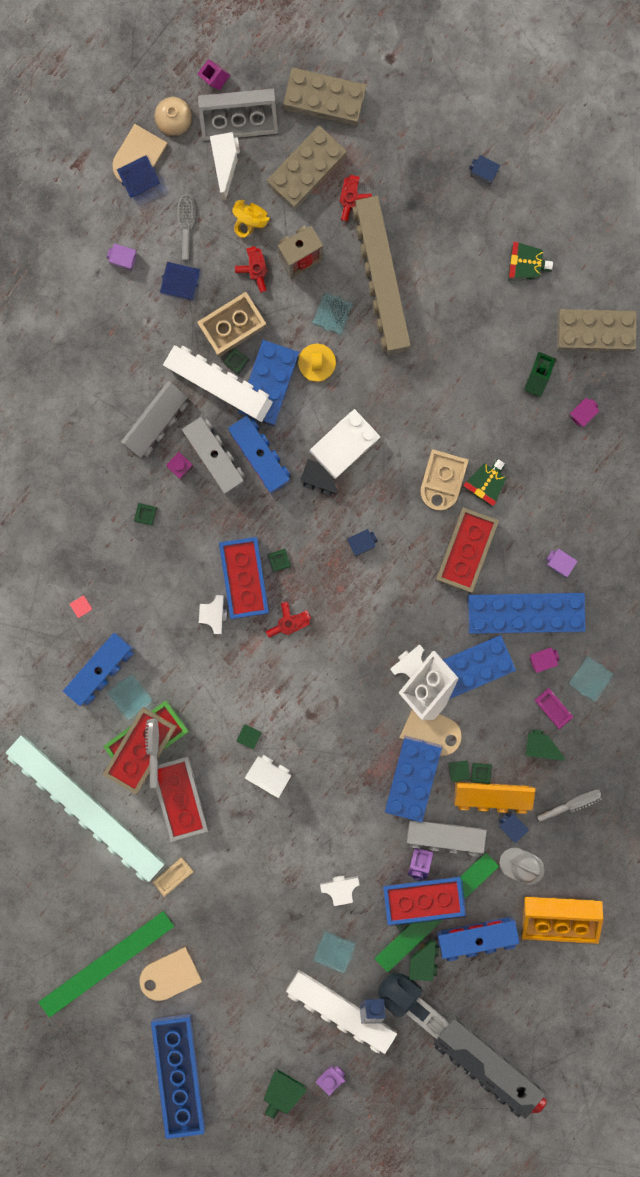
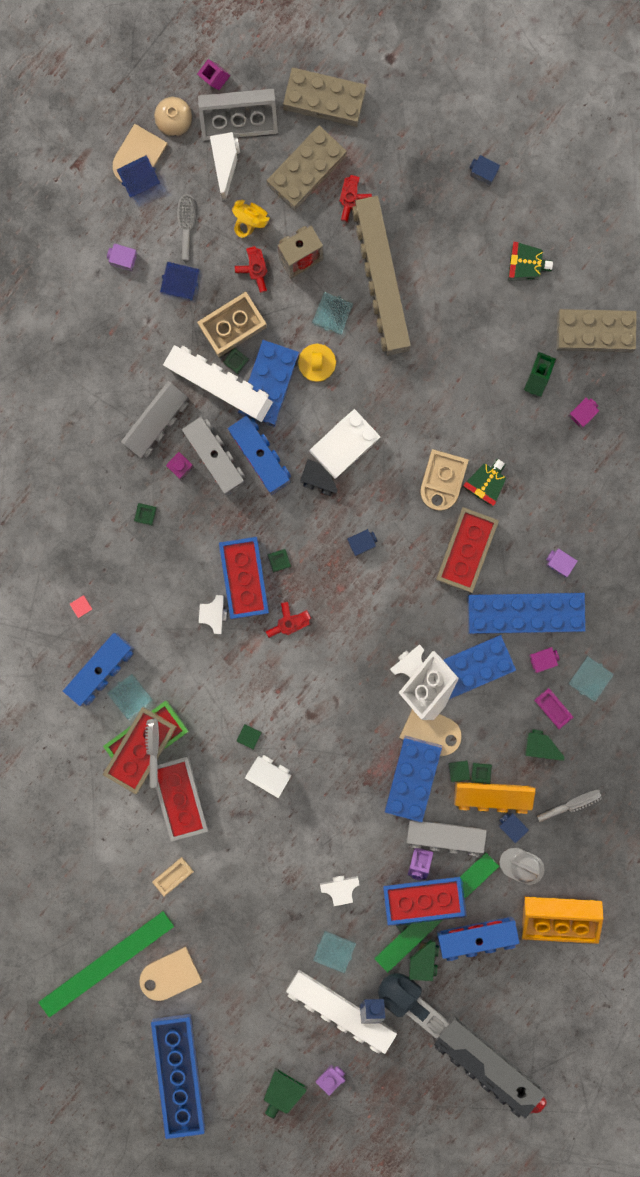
(85, 808): light aqua brick -> none

